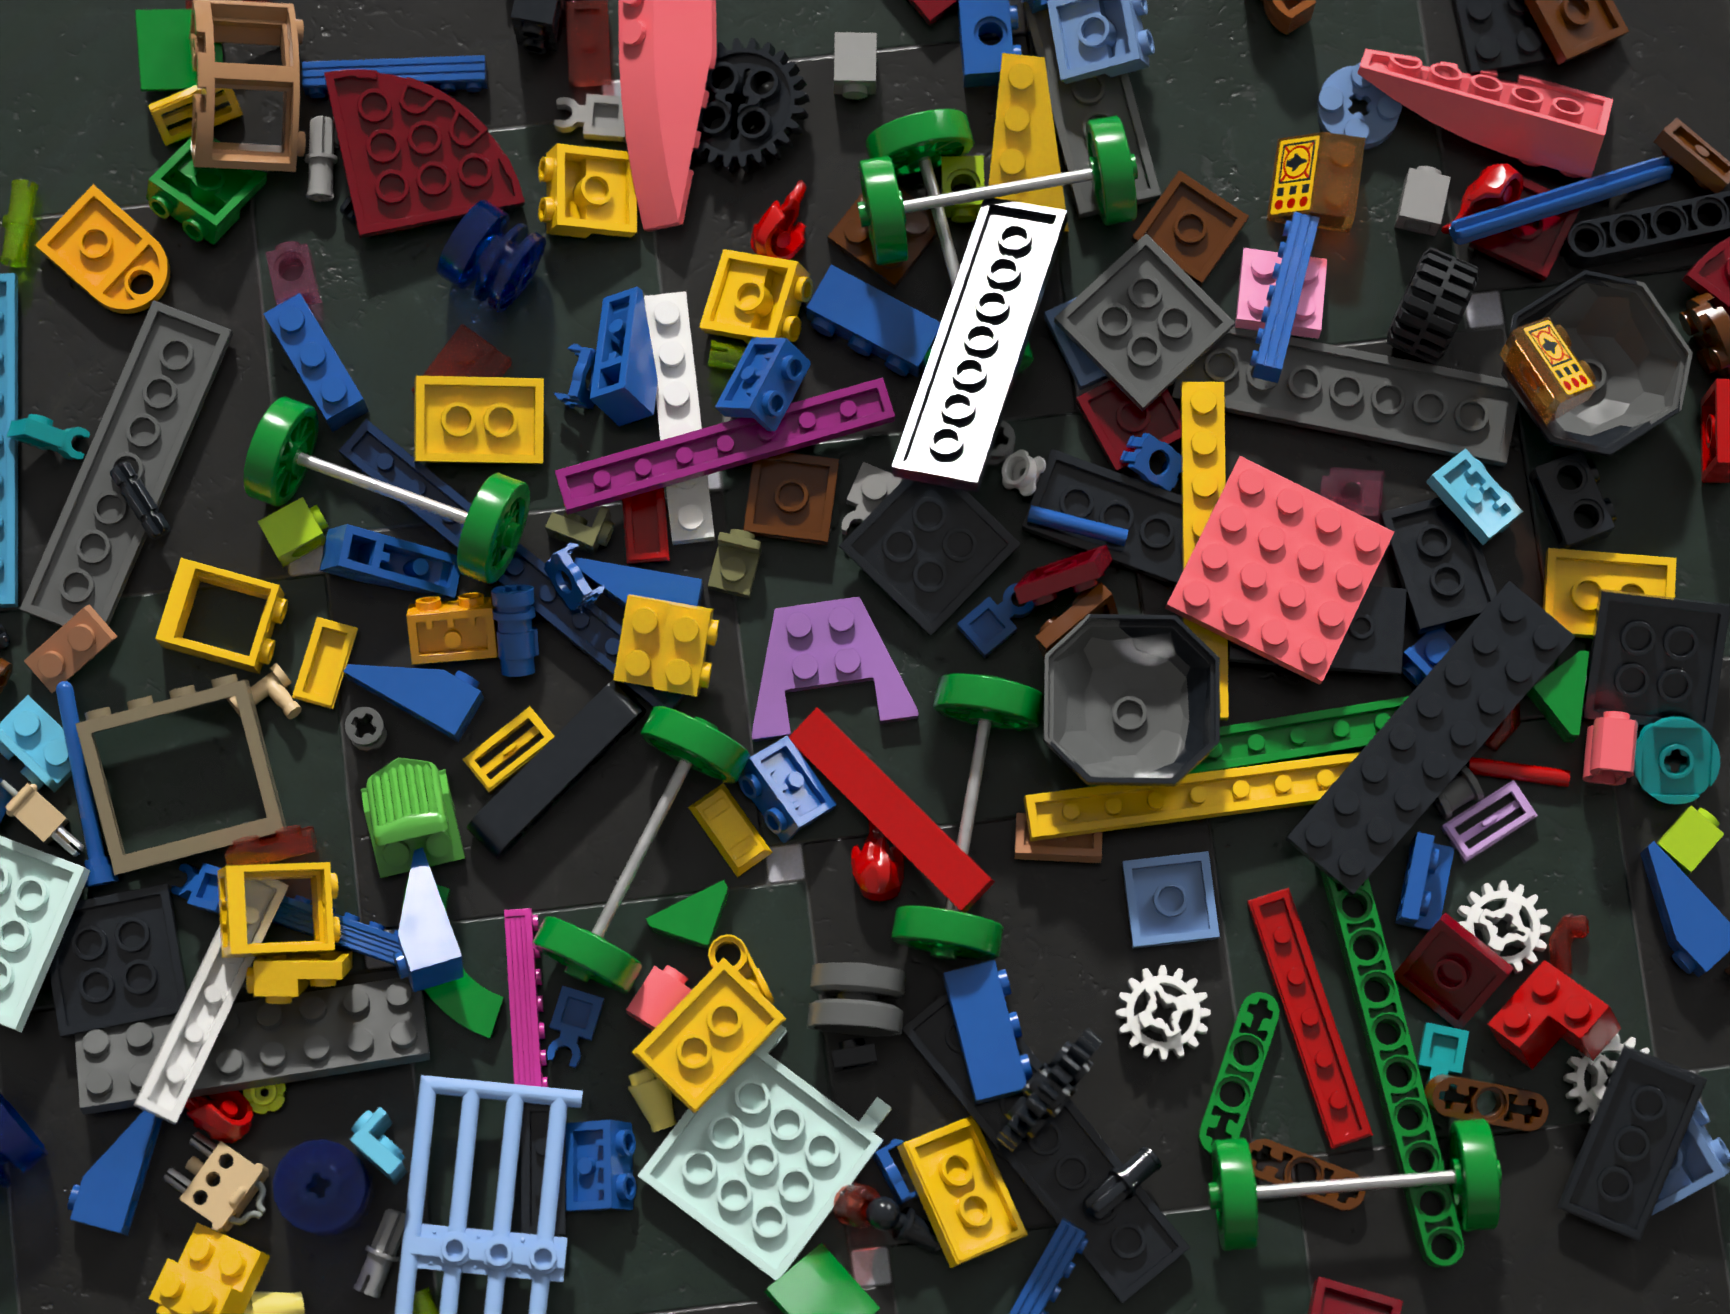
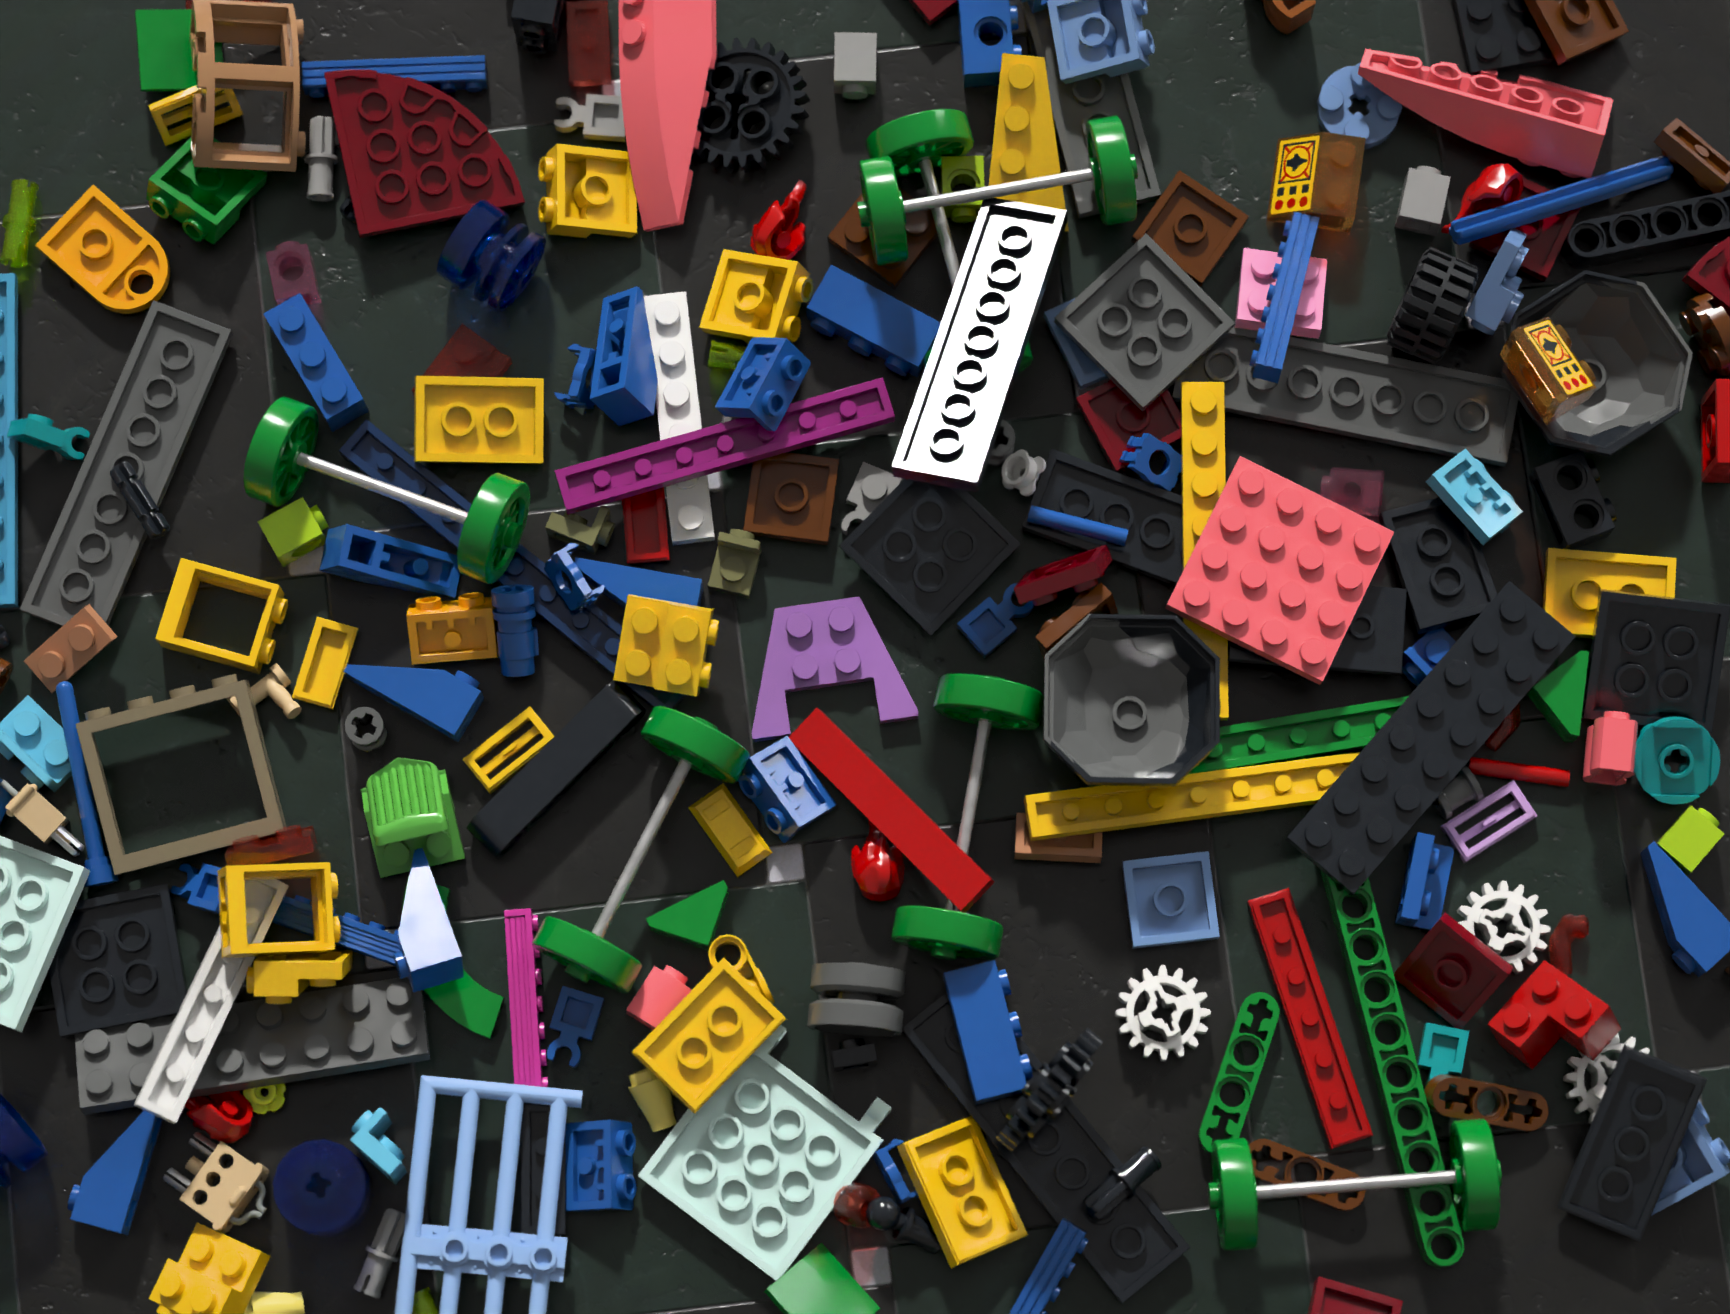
(1498, 293): none -> medium blue plate

